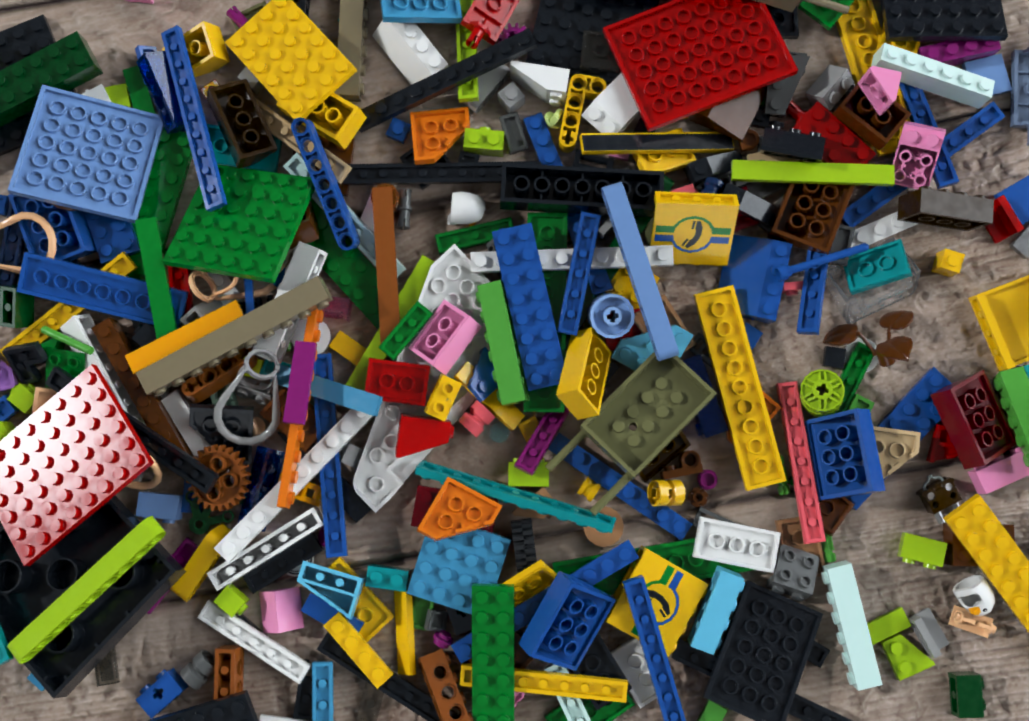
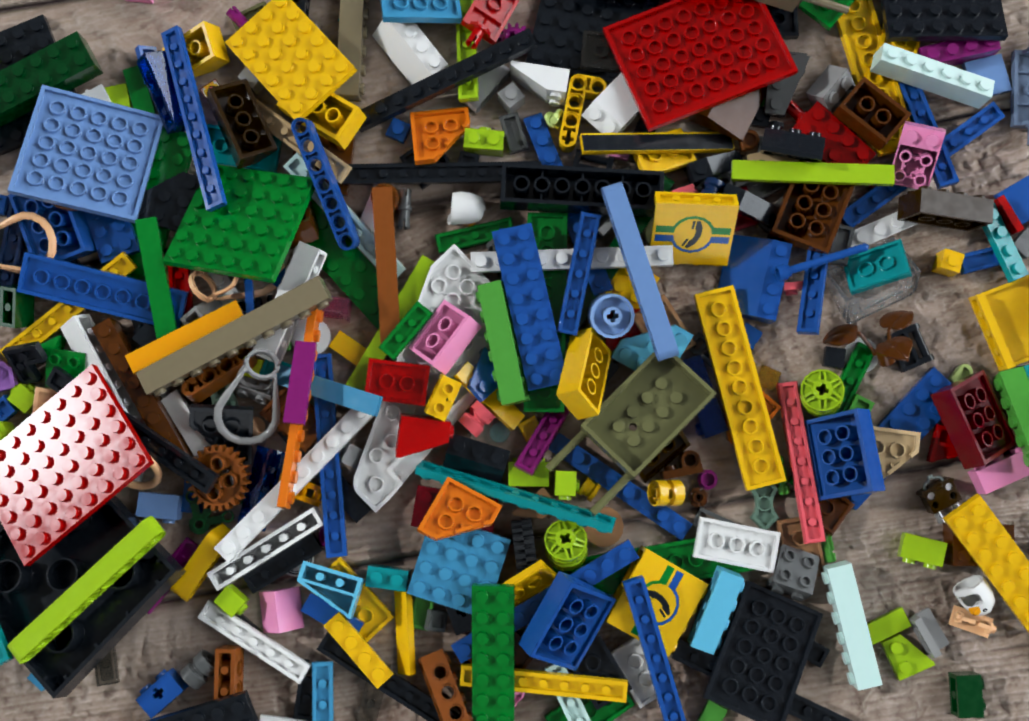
(67, 340): bright green bar -> none
(169, 200): none -> black plate
(443, 639): magenta plate -> none
(476, 458): none -> black slope
(565, 484): none -> lime brick
(568, 555): none -> lime wheel
(764, 513): none -> sand green tile
(768, 377): none -> clear yellow tile
(880, 87): bright pink slope -> none
(914, 359): none -> black plate
(960, 372): none -> yellowish green tile
(979, 260): none -> blue tile
(1004, 248): none -> teal plate

